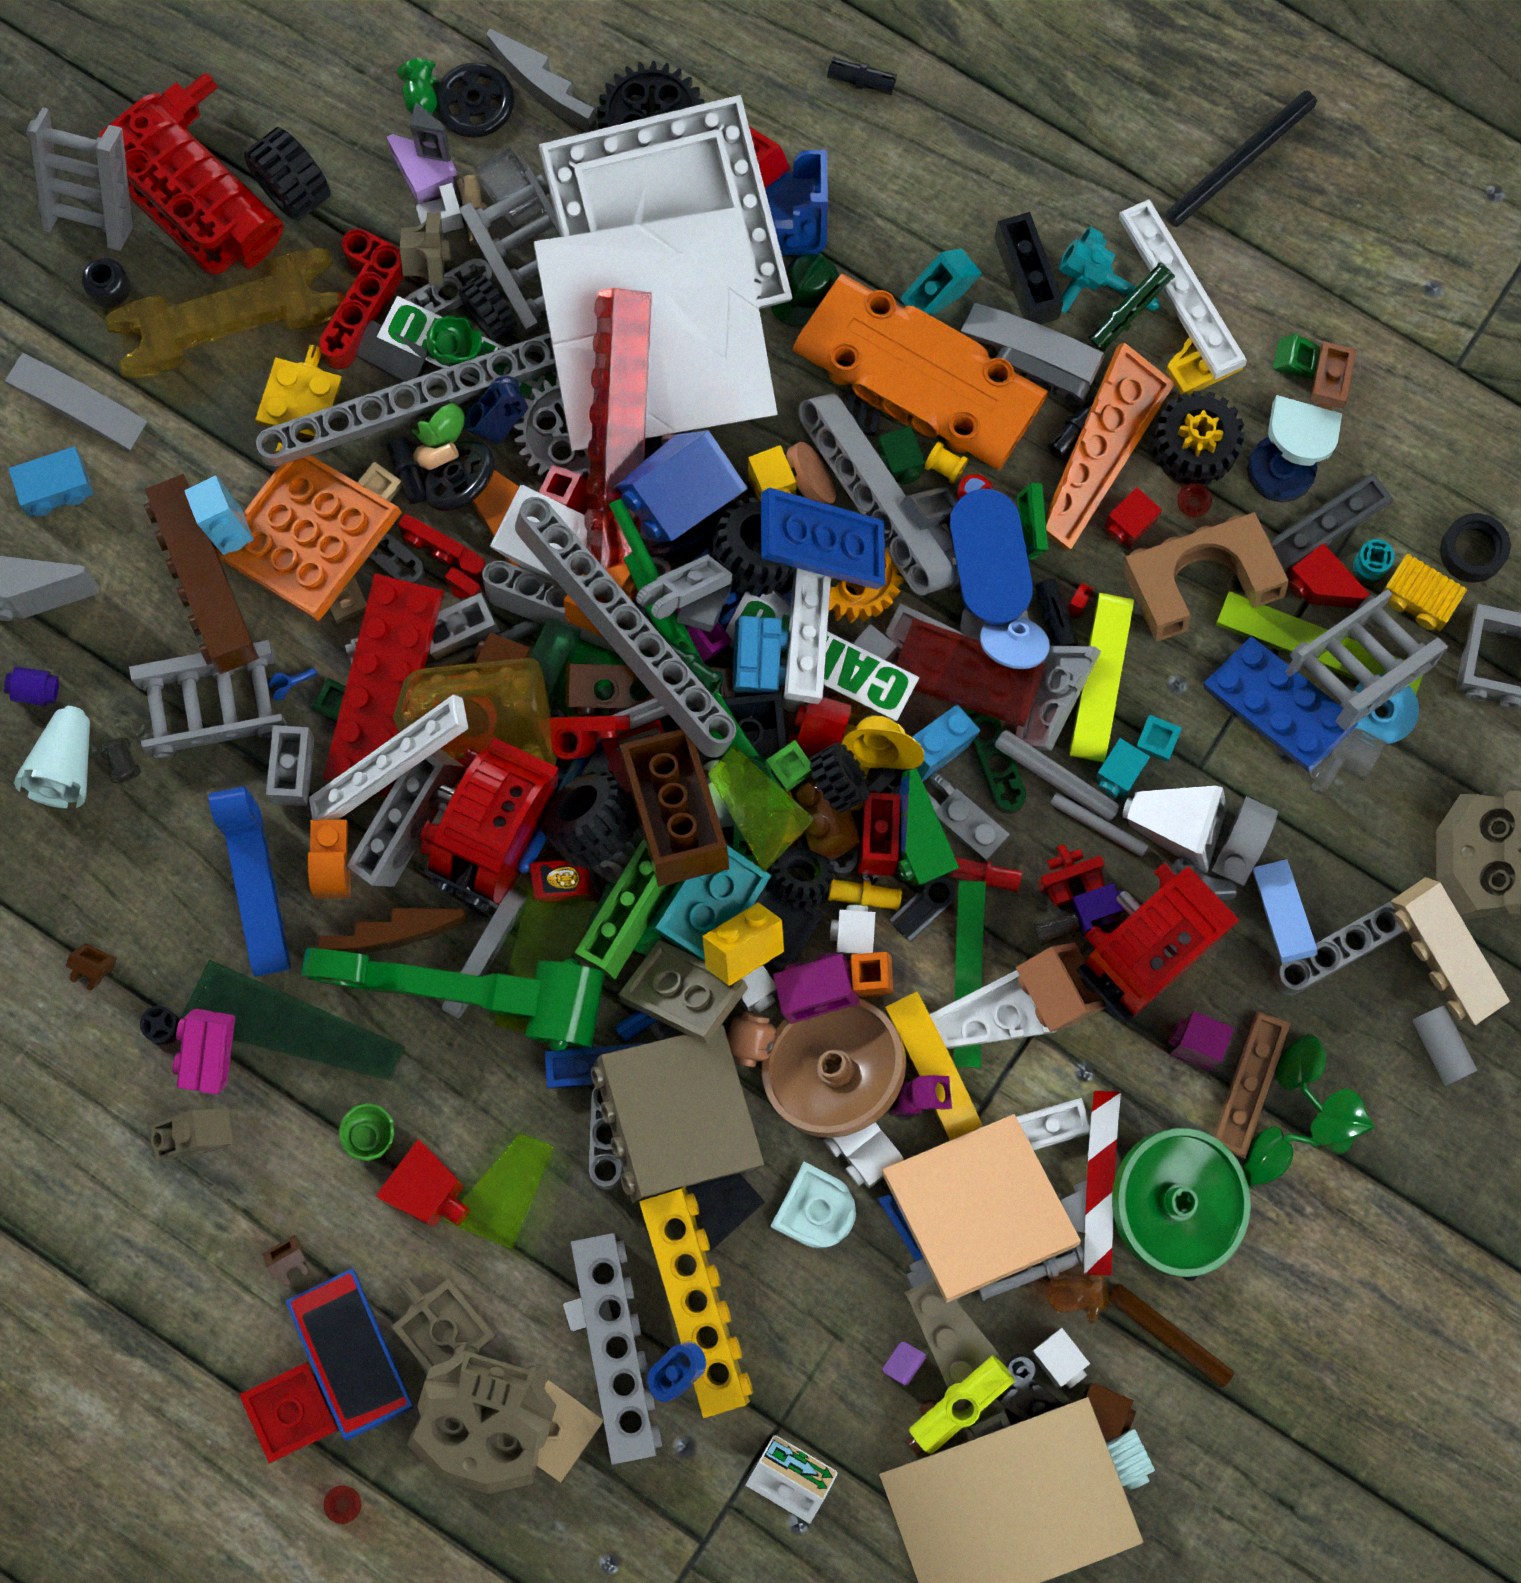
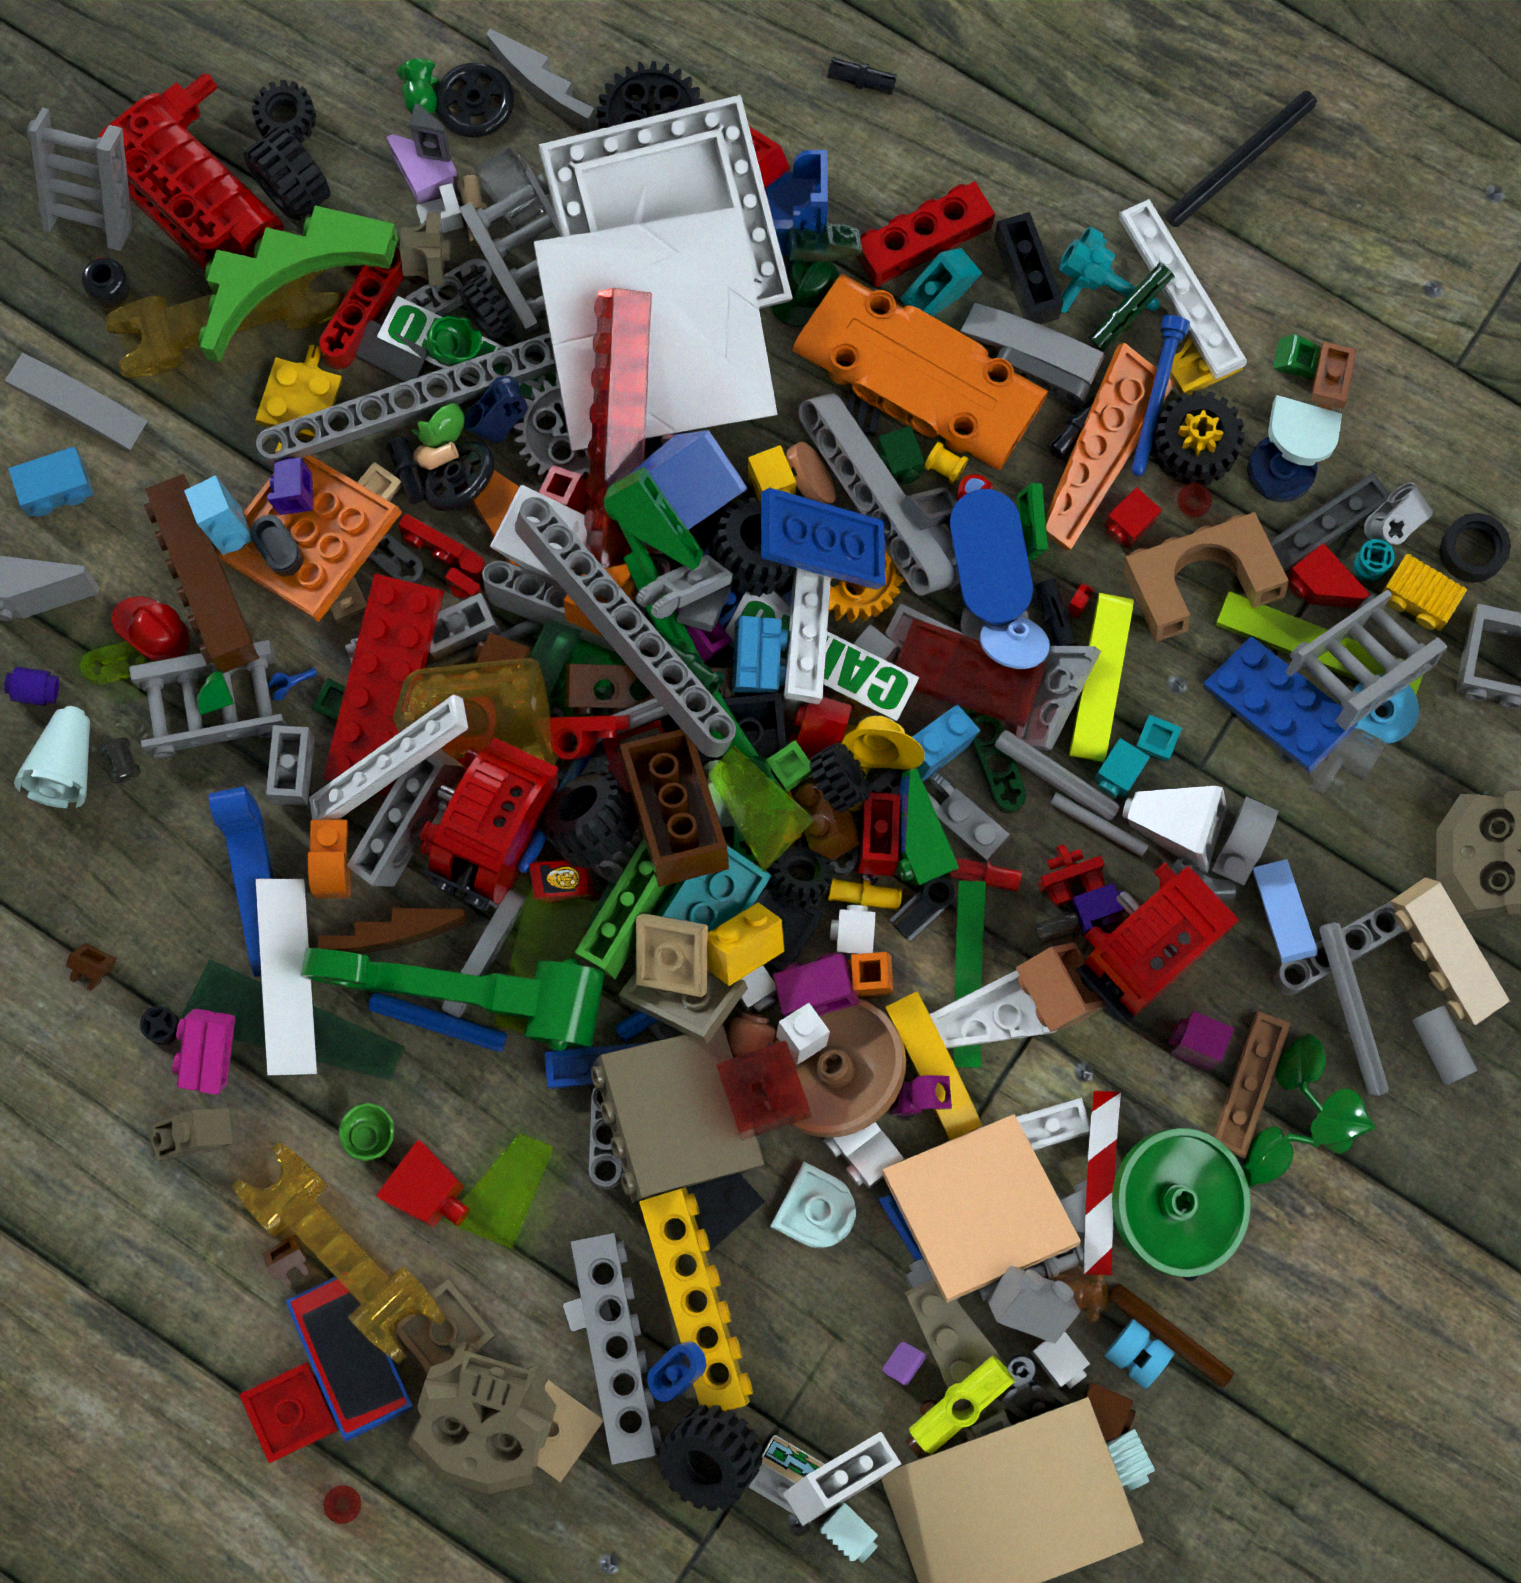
(108, 655): none -> clear neon green beam
(150, 628): none -> red piece
(214, 694): none -> green tile
(276, 545): none -> black tile
(280, 96): none -> black tyre
(285, 993): none -> white sticker
(291, 486): none -> dark purple brick
(328, 241): none -> bright green arch
(381, 1297): none -> clear yellow piece
(437, 1021): none -> blue axle
(649, 516): none -> green slope
(671, 954): none -> tan plate
(723, 1439): none -> black tyre
(763, 1090): none -> clear red brick
(803, 1033): none -> white brick
(833, 244): none -> clear green slope
(841, 1478): none -> white brick
(849, 1533): none -> light aqua brick
(885, 264): none -> red brick
(1033, 1304): none -> light grey brick
(1129, 1345): none -> medium azure wheel
(1174, 330): none -> blue piece
(1354, 1009): none -> light grey axle
(1398, 515): none -> light grey piece

